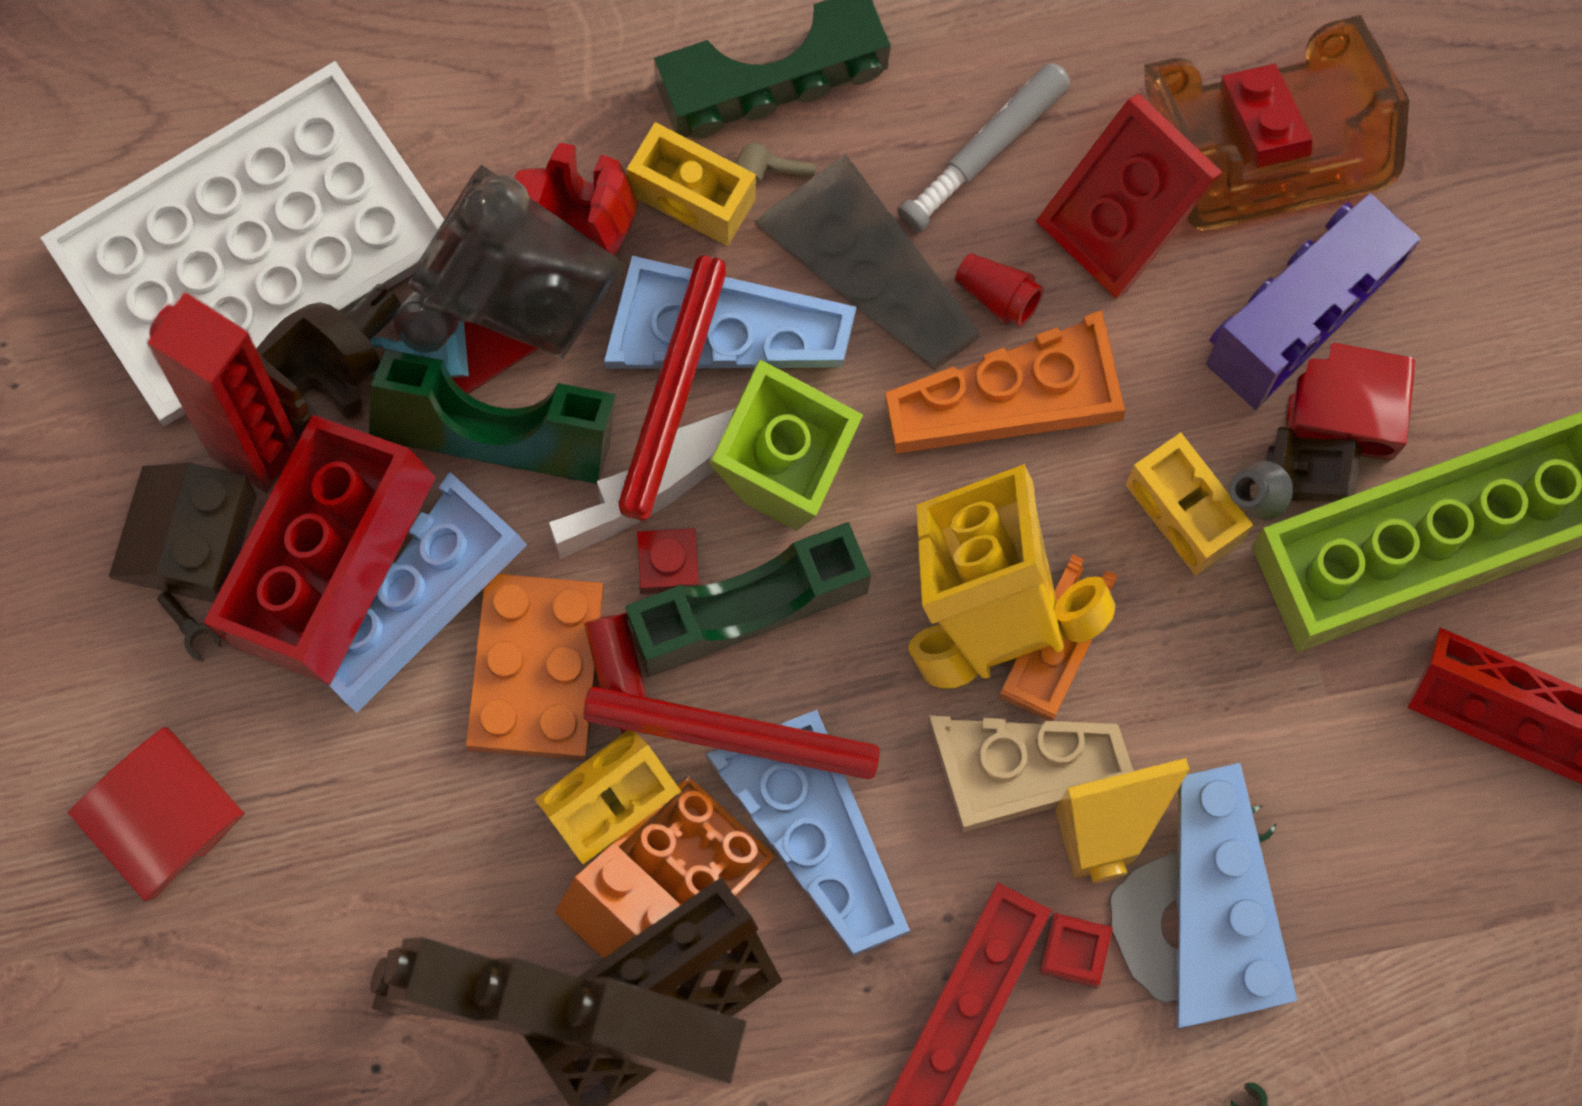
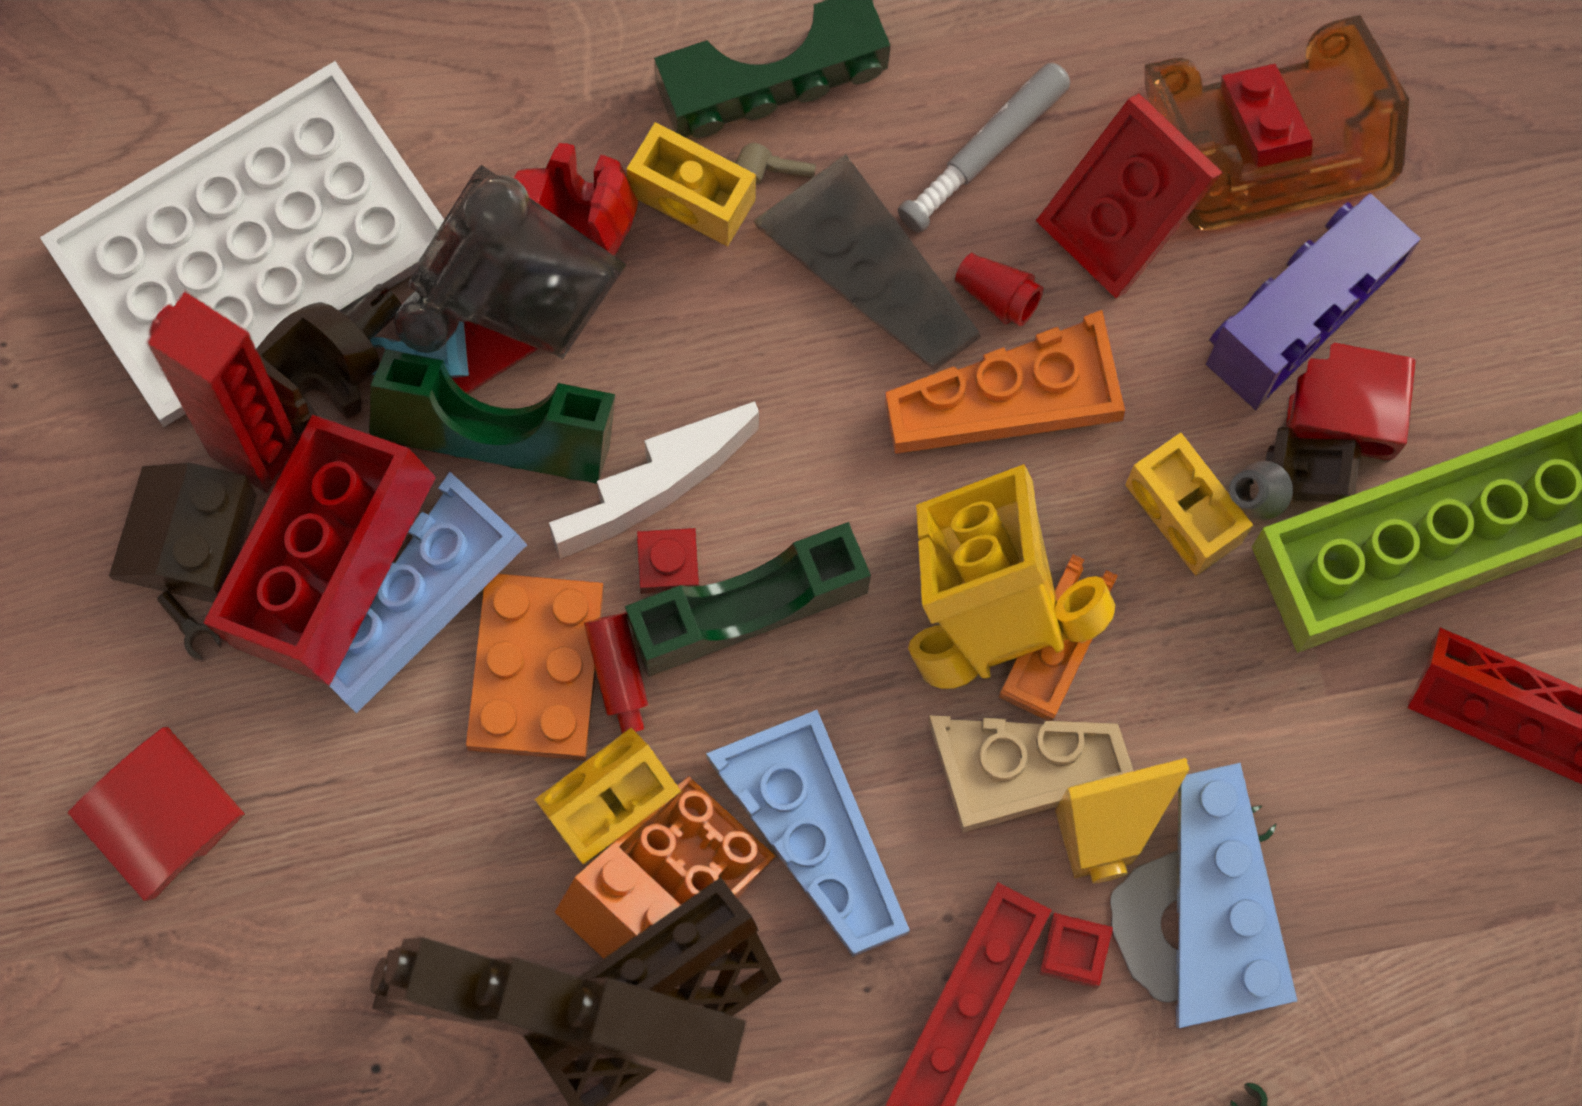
(672, 388): red axle -> none
(731, 733): red axle -> none
(746, 326): light blue wing -> none
(783, 445): lime slope -> none

